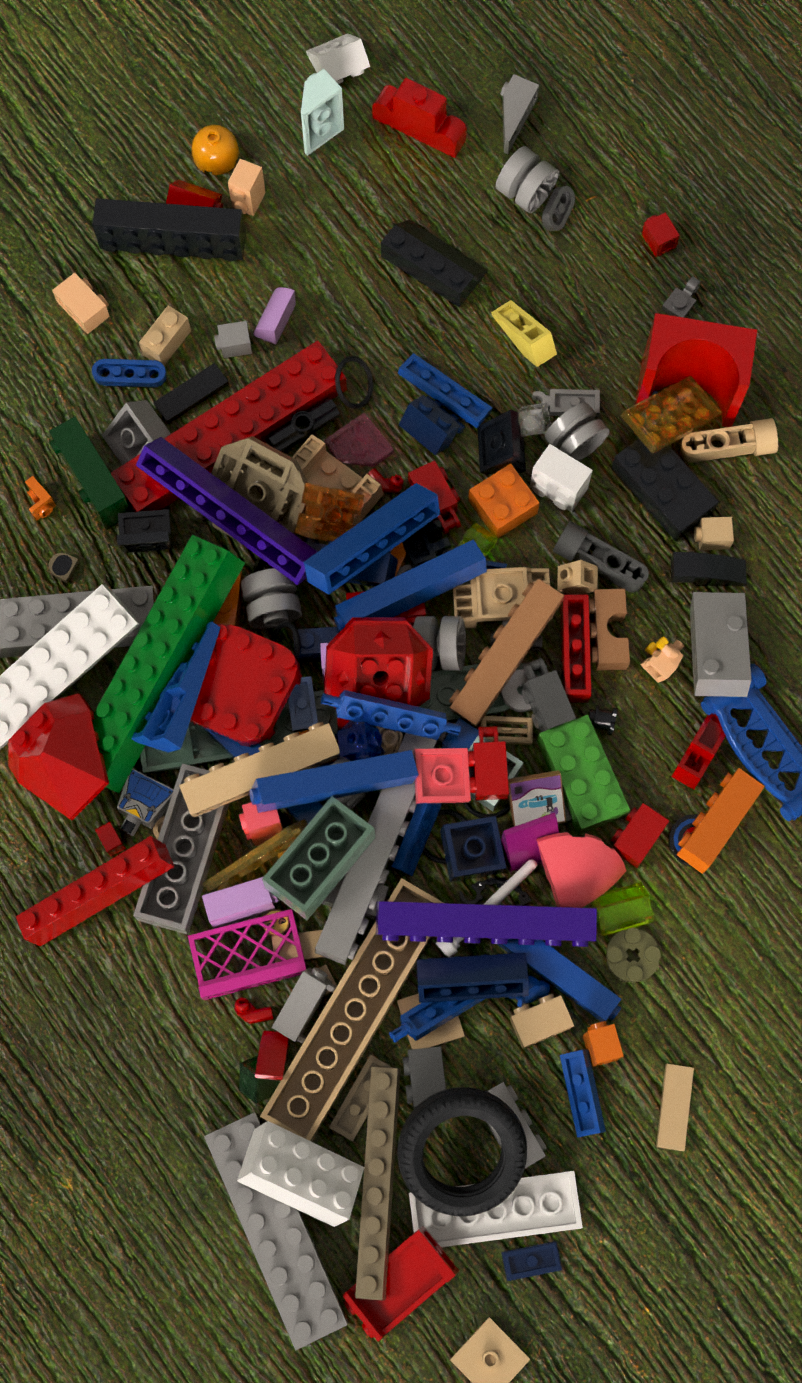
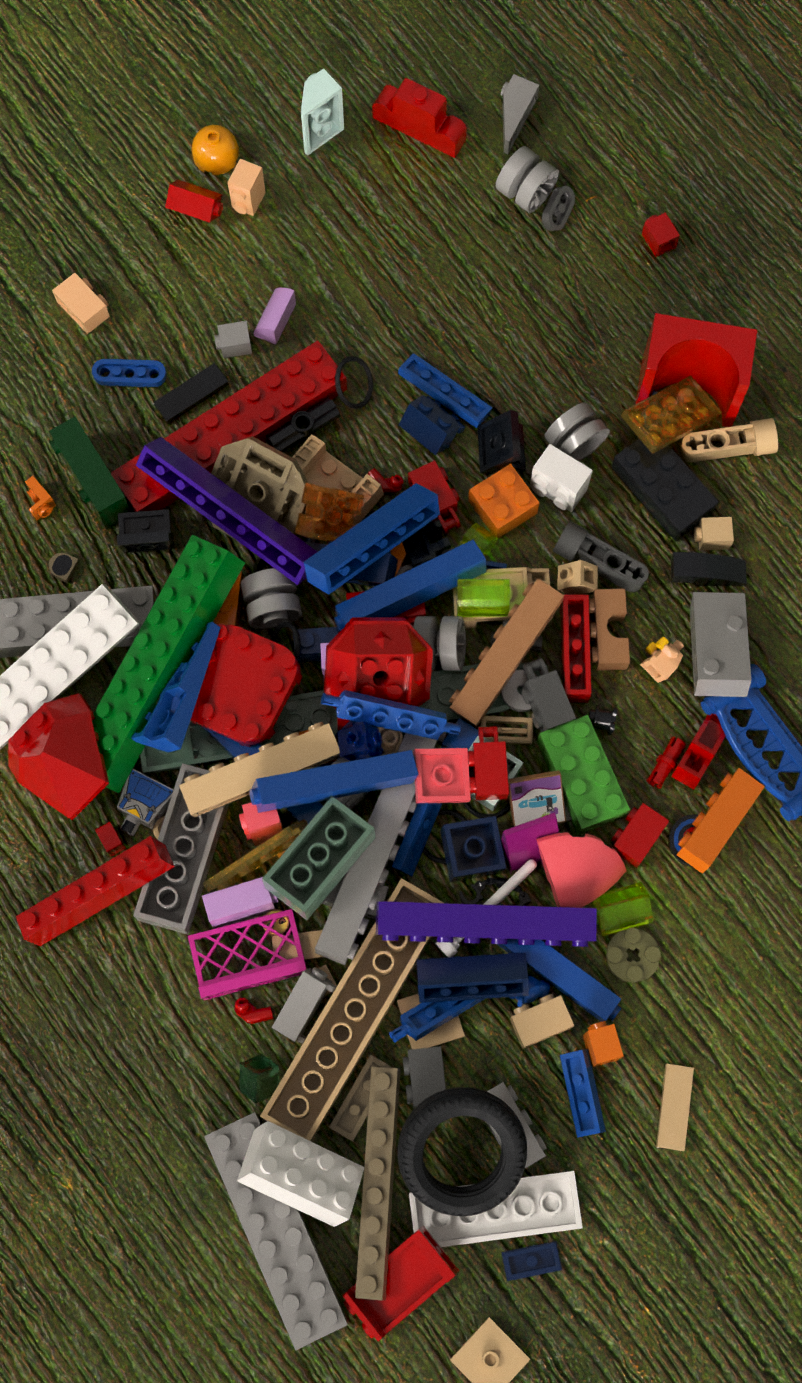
(132, 429): light grey slope -> none
(165, 335): tan brick -> none
(169, 229): black brick -> none
(272, 1055): red slope -> none
(302, 706): medium blue plate -> none
(340, 57): white slope -> none
(359, 443): clear pink plate -> none
(431, 261): black slope -> none
(483, 597): none -> clear neon green brick
(526, 333): light yellow slope -> none
(534, 419): clear brick -> none
(563, 399): light grey plate -> none
(666, 762): none -> red pin
(681, 302): flat silver plate -> none

